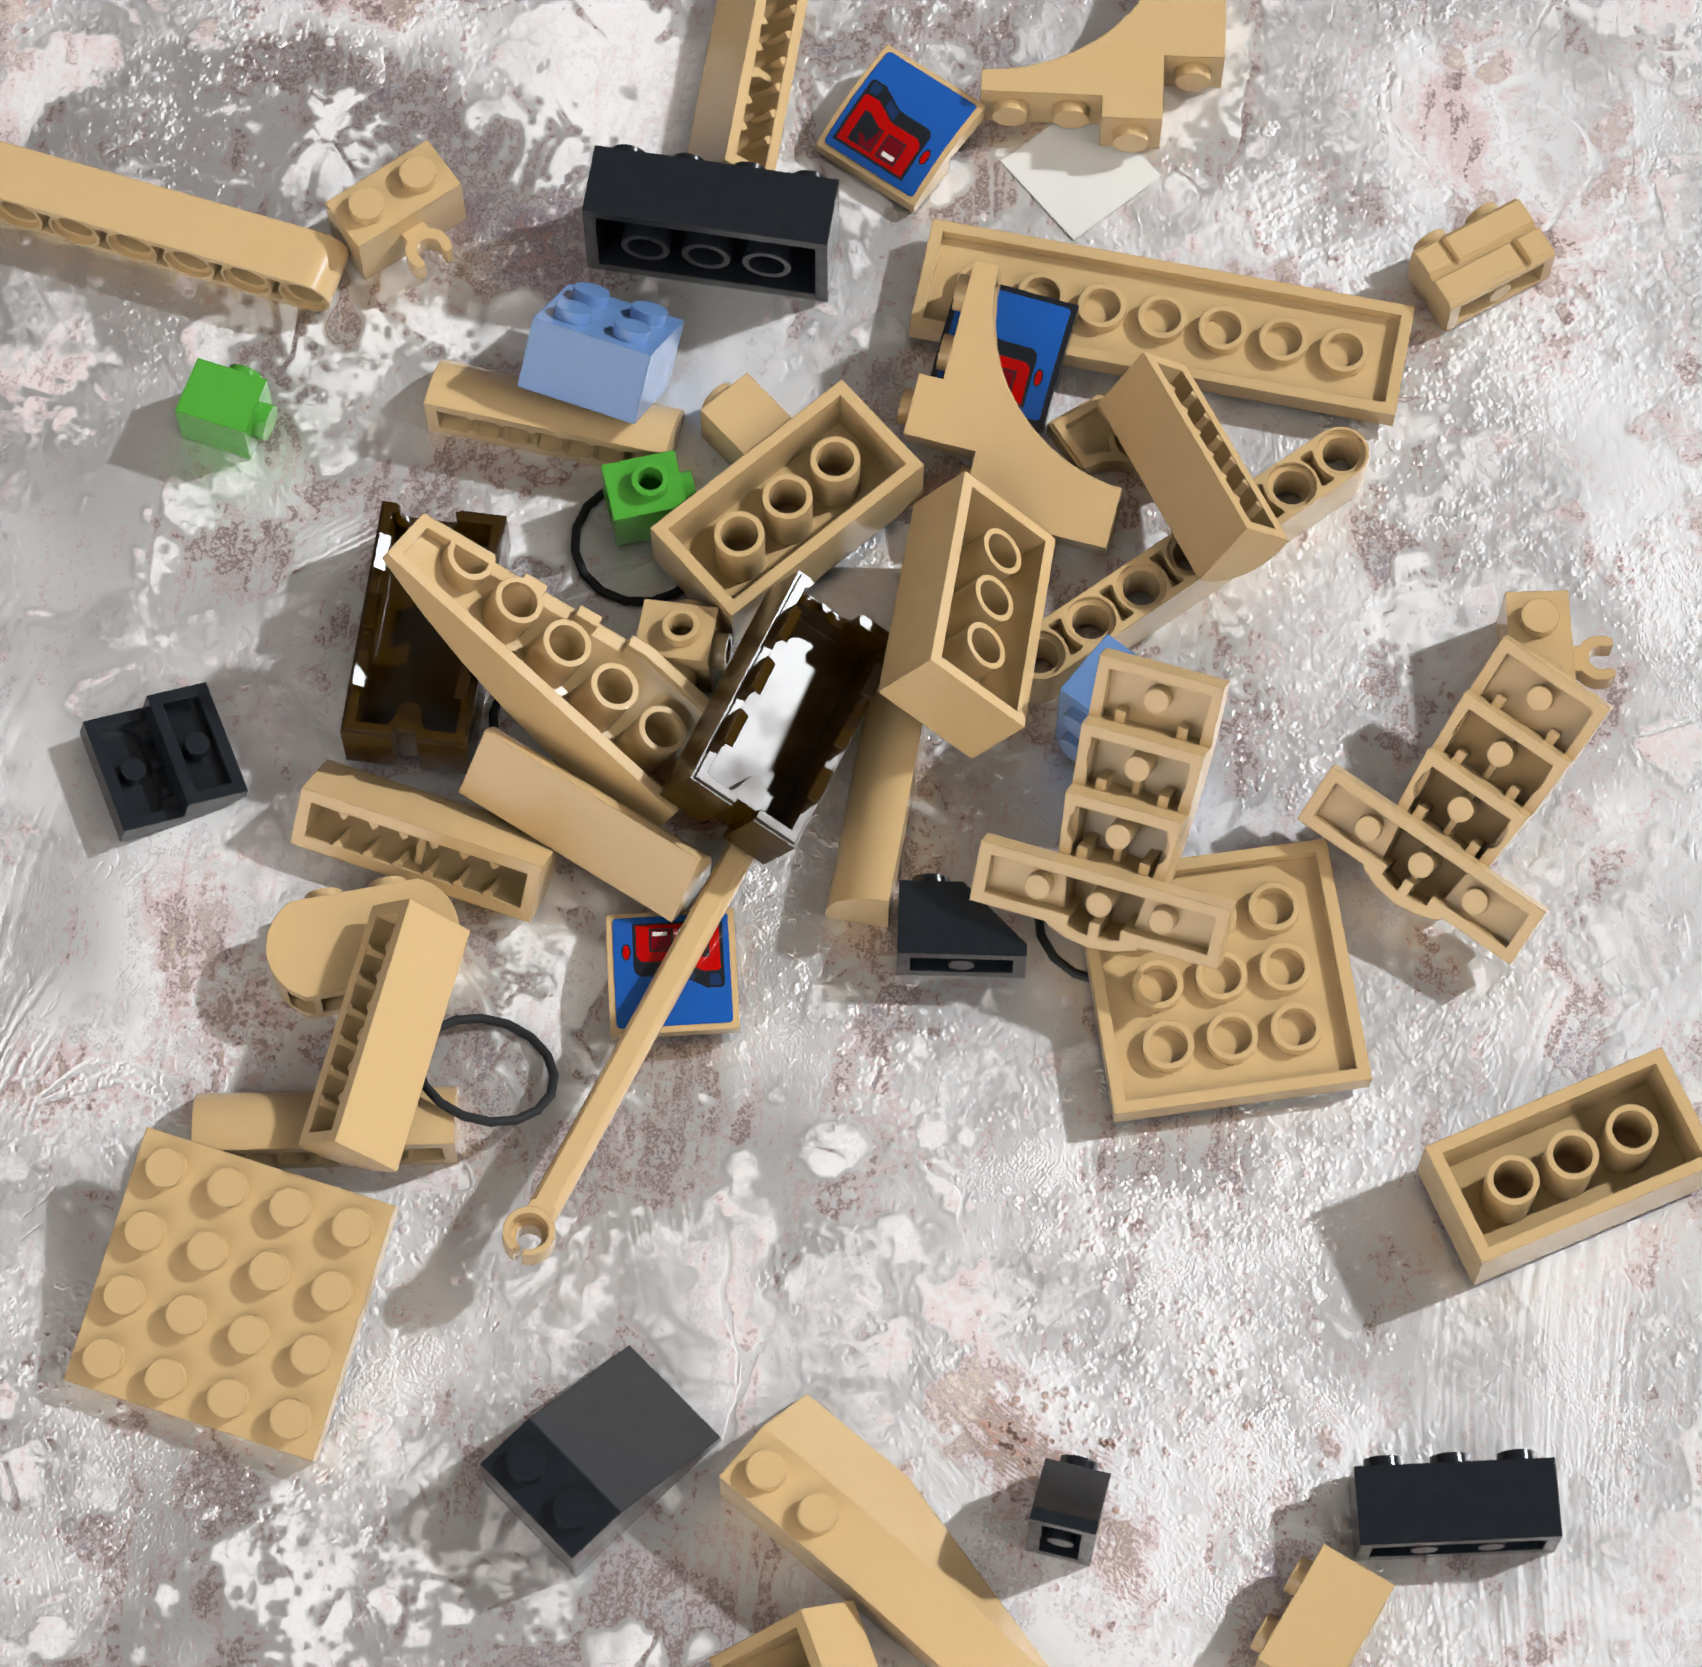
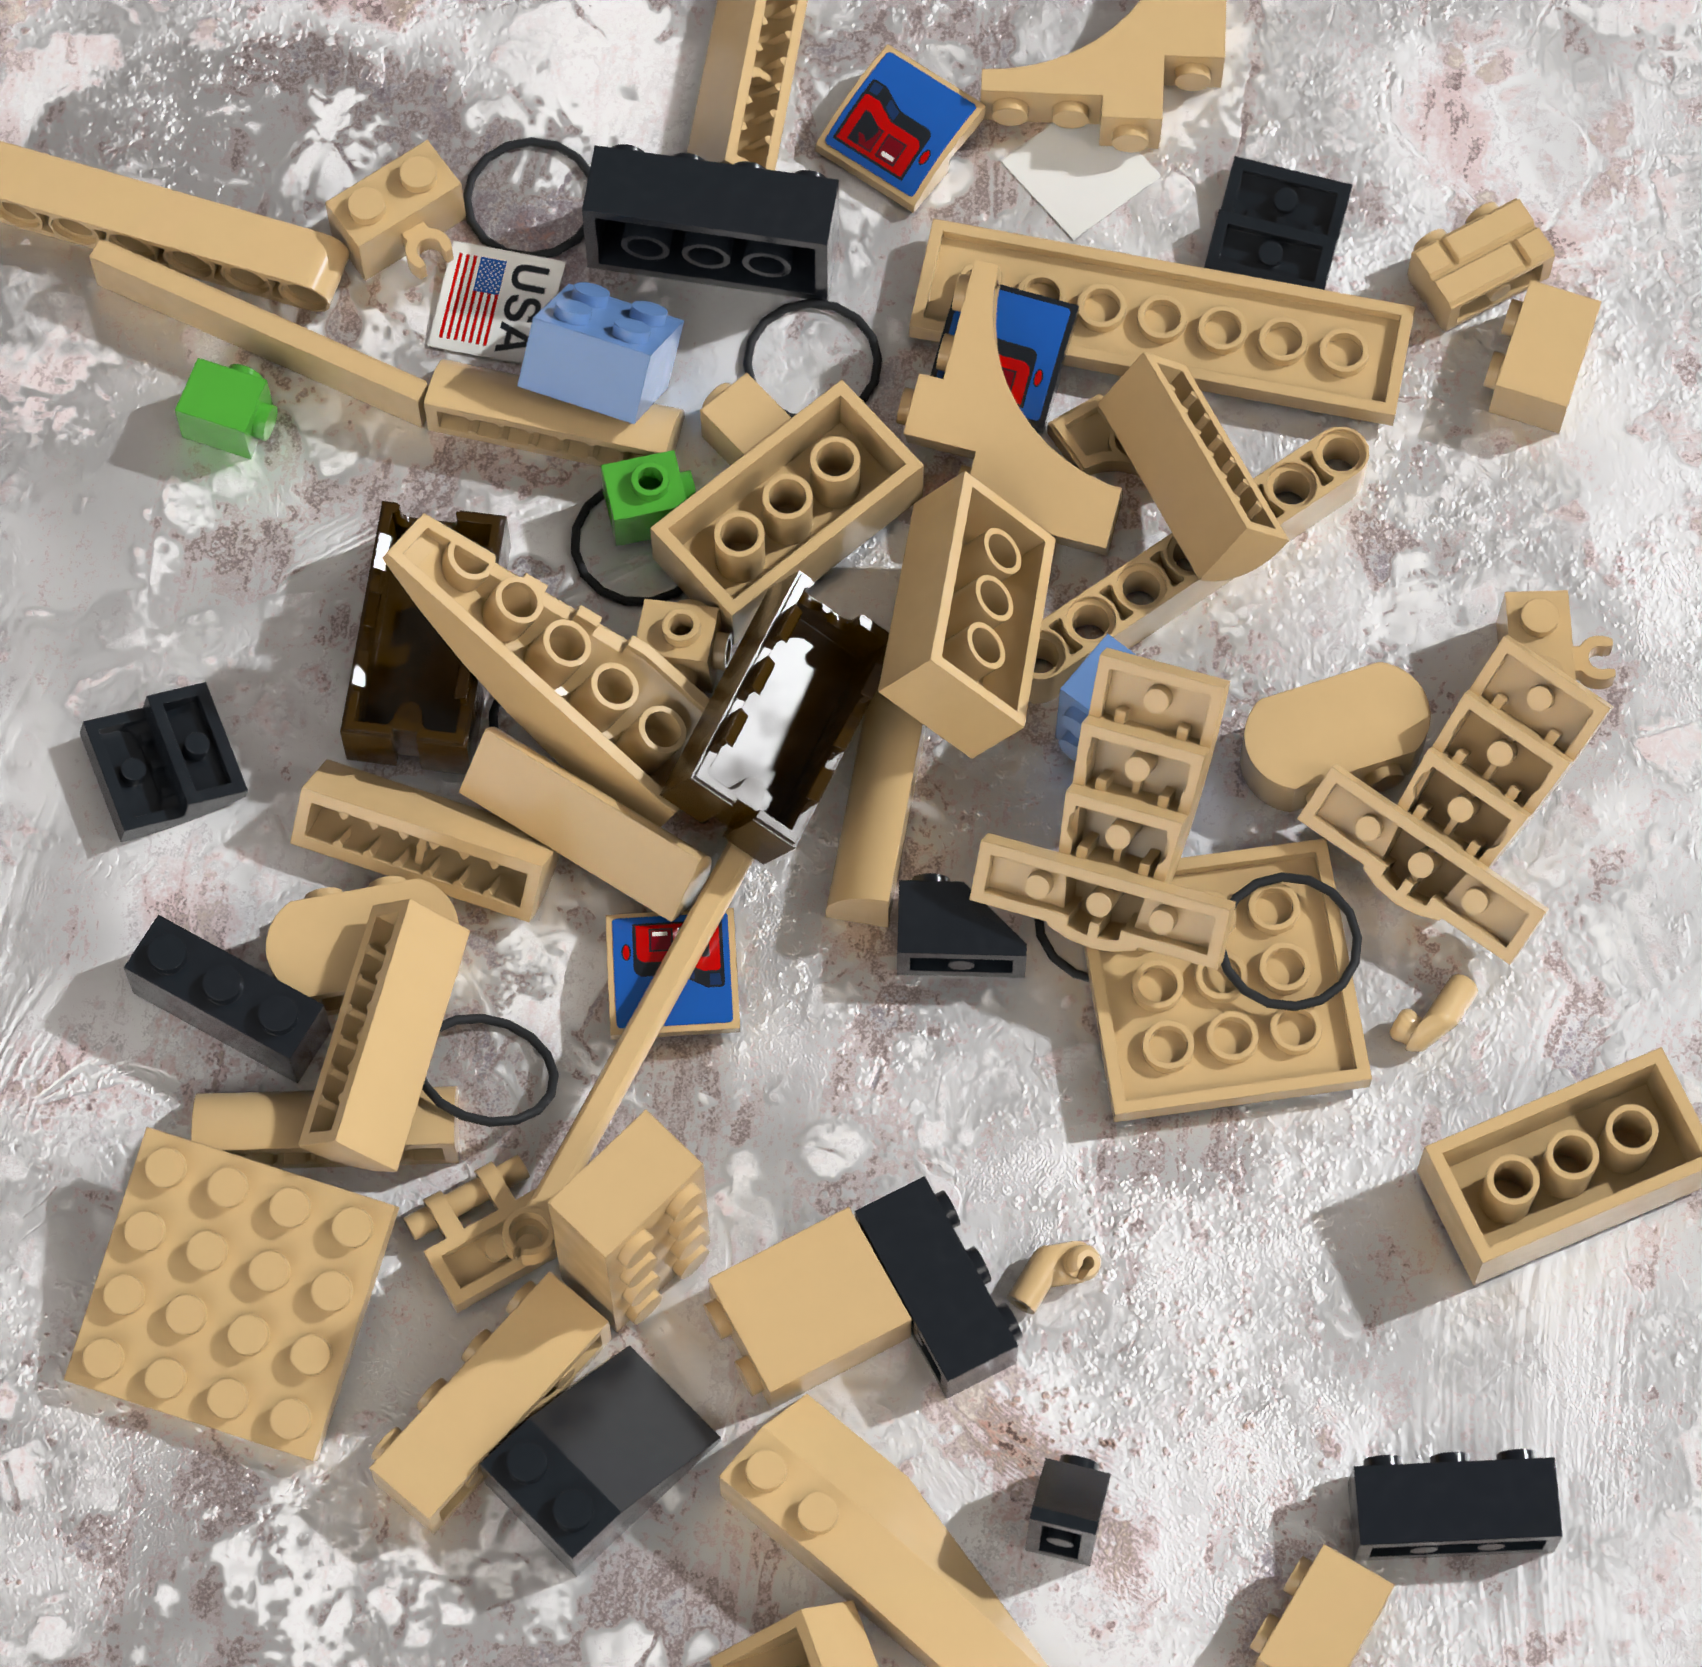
(227, 998): none -> black brick
(260, 332): none -> tan tile
(473, 1259): none -> tan plate
(492, 300): none -> sticker
(496, 152): none -> black piece
(499, 1387): none -> tan brick
(632, 1222): none -> tan brick
(807, 1309): none -> tan brick
(825, 305): none -> black piece
(941, 1286): none -> black brick
(1053, 1267): none -> tan arm
(1278, 224): none -> black slope
(1355, 950): none -> black piece
(1362, 720): none -> tan brick
(1440, 1019): none -> tan arm
(1543, 356): none -> tan brick

